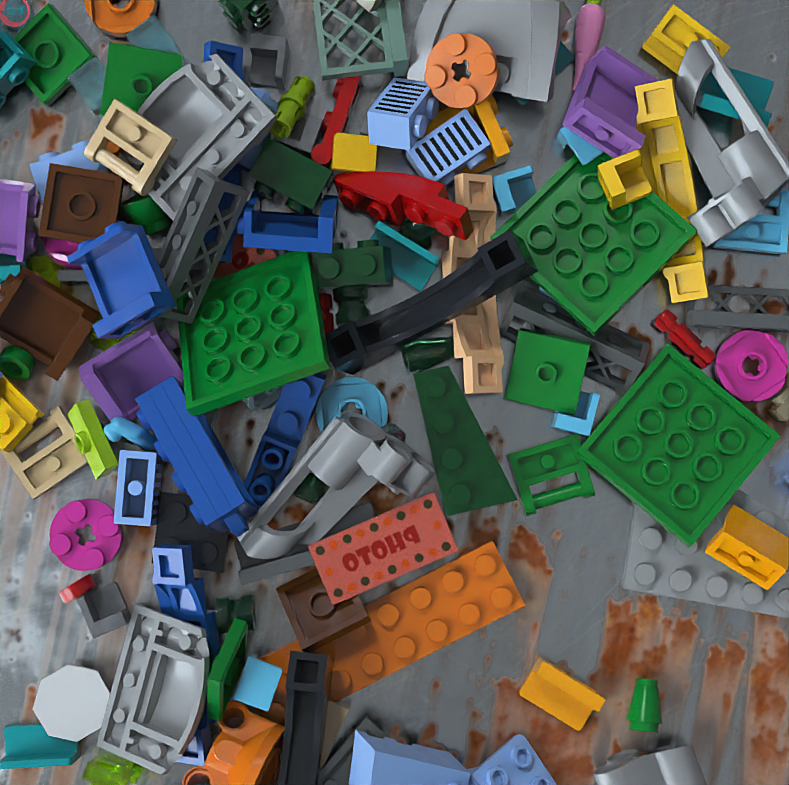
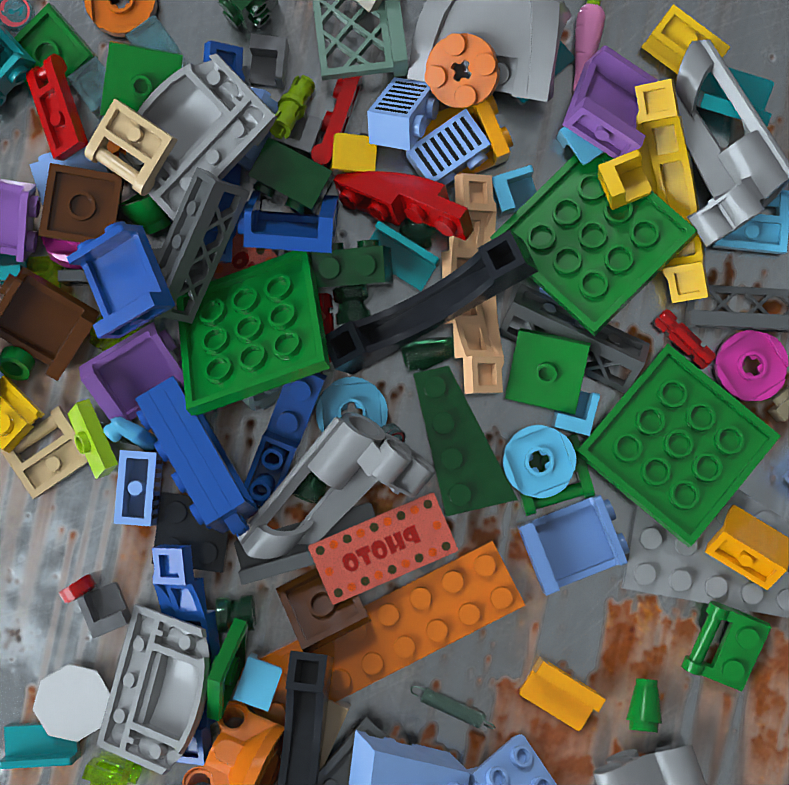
(56, 108): none -> red plate
(66, 542): dark pink plate -> none
(453, 708): none -> sand green piece
(547, 442): none -> medium azure plate
(573, 543): none -> medium blue panel
(736, 651): none -> green plate

